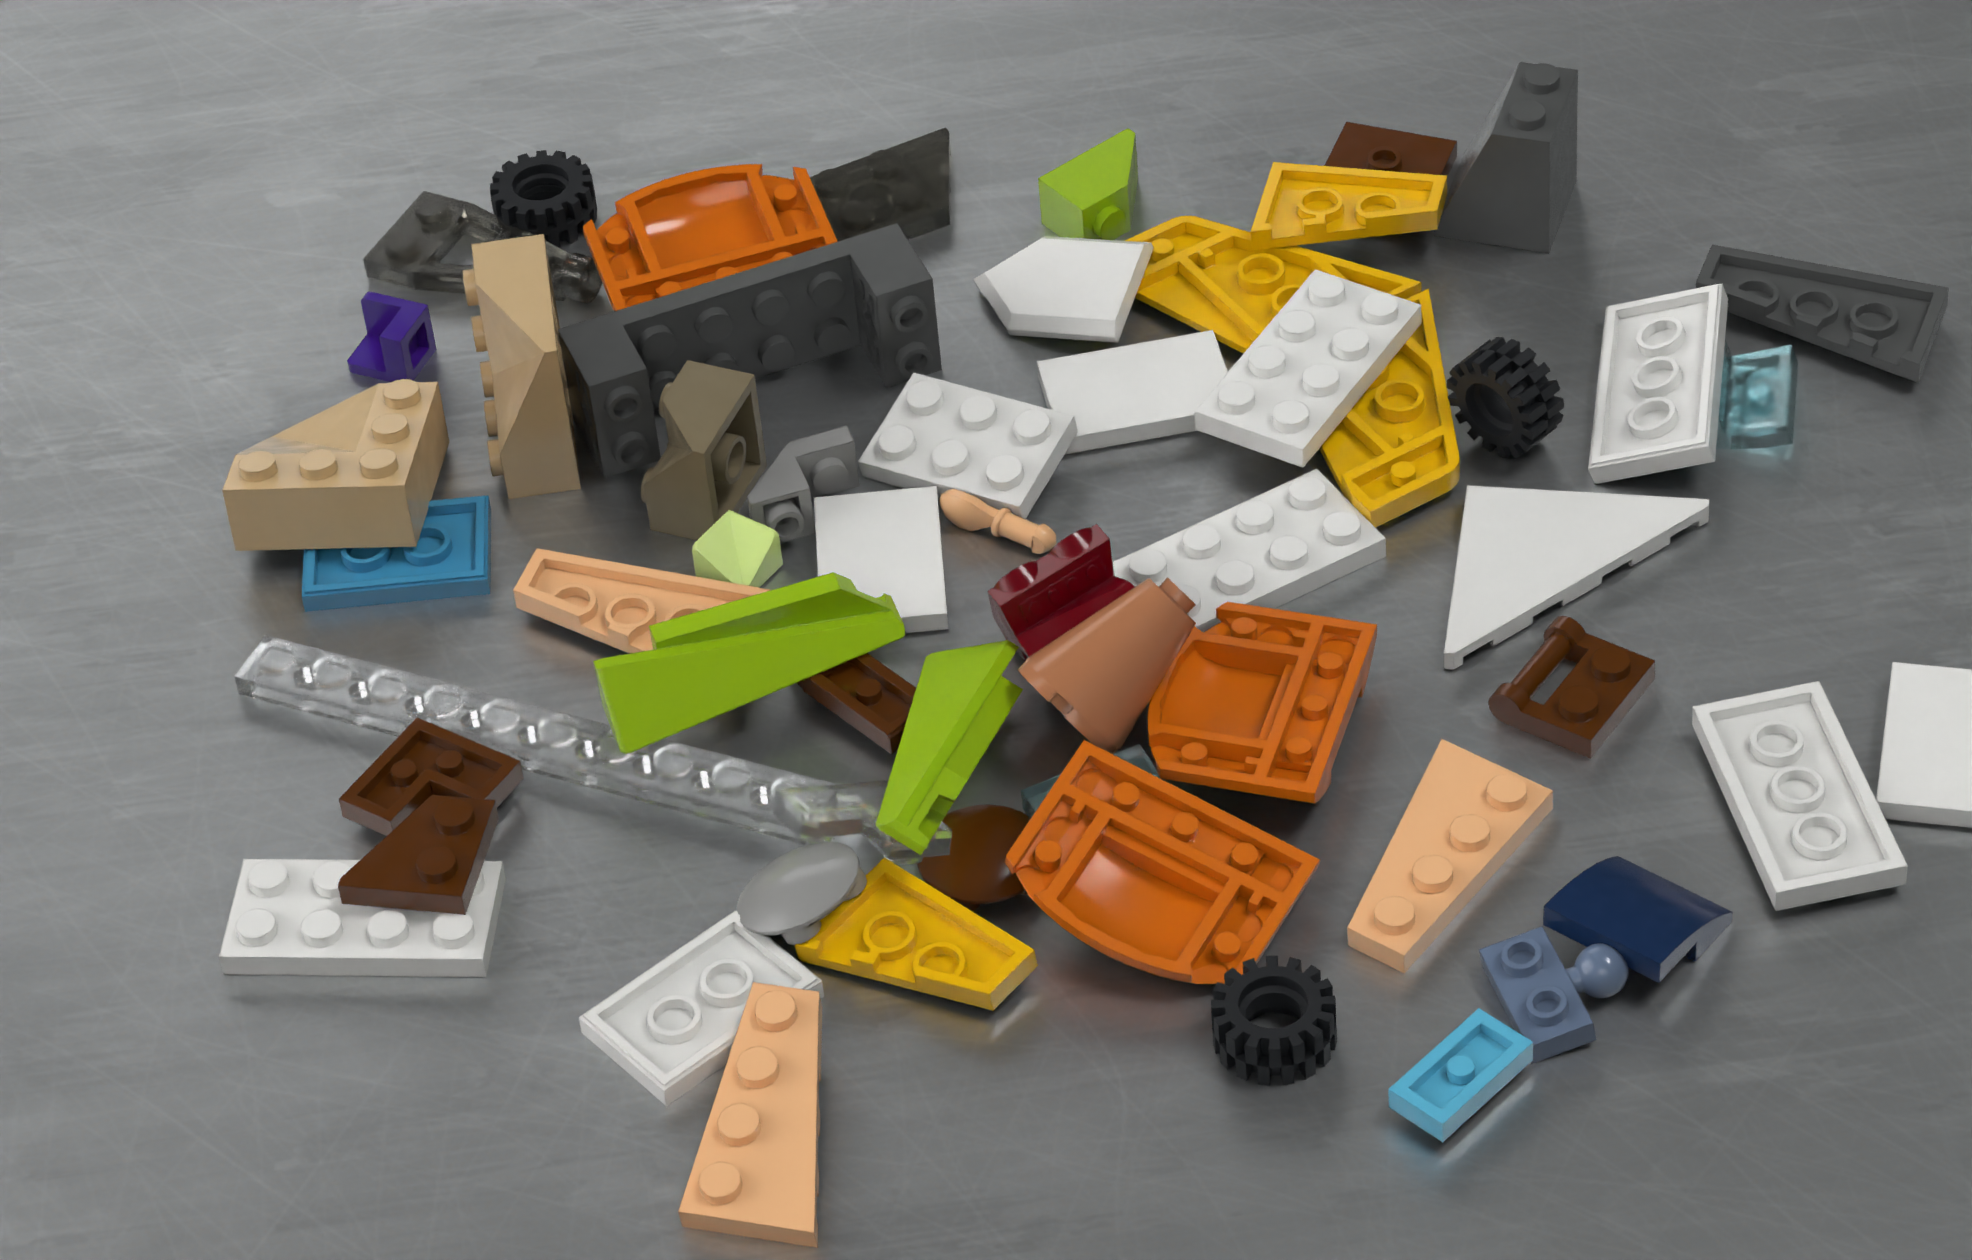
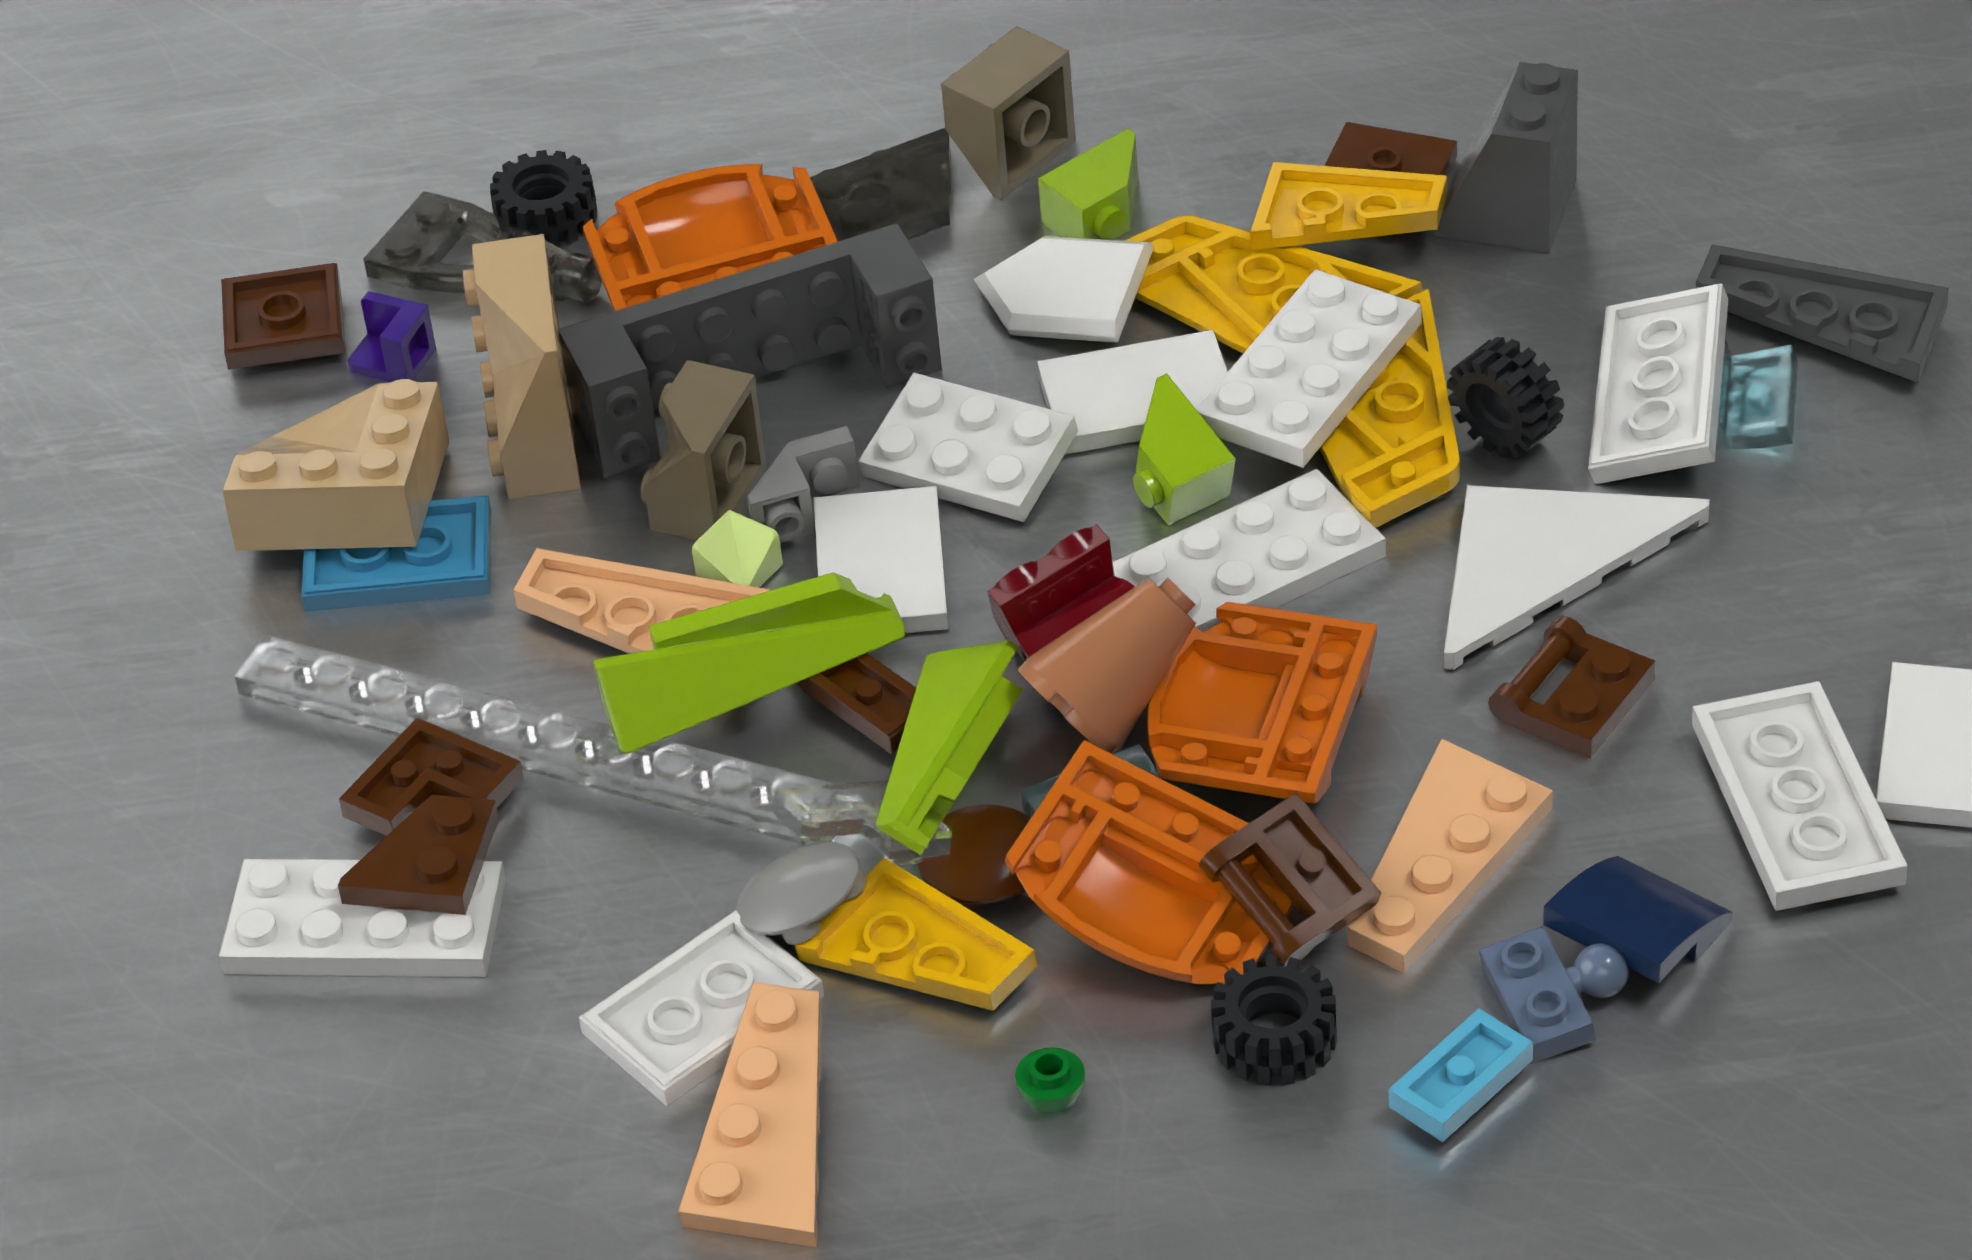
(282, 316): none -> reddish brown plate
(973, 514): light nougat piece -> none
(1011, 109): none -> dark tan slope
(1050, 1079): none -> green plate
(1180, 457): none -> lime slope
(1305, 865): none -> reddish brown plate

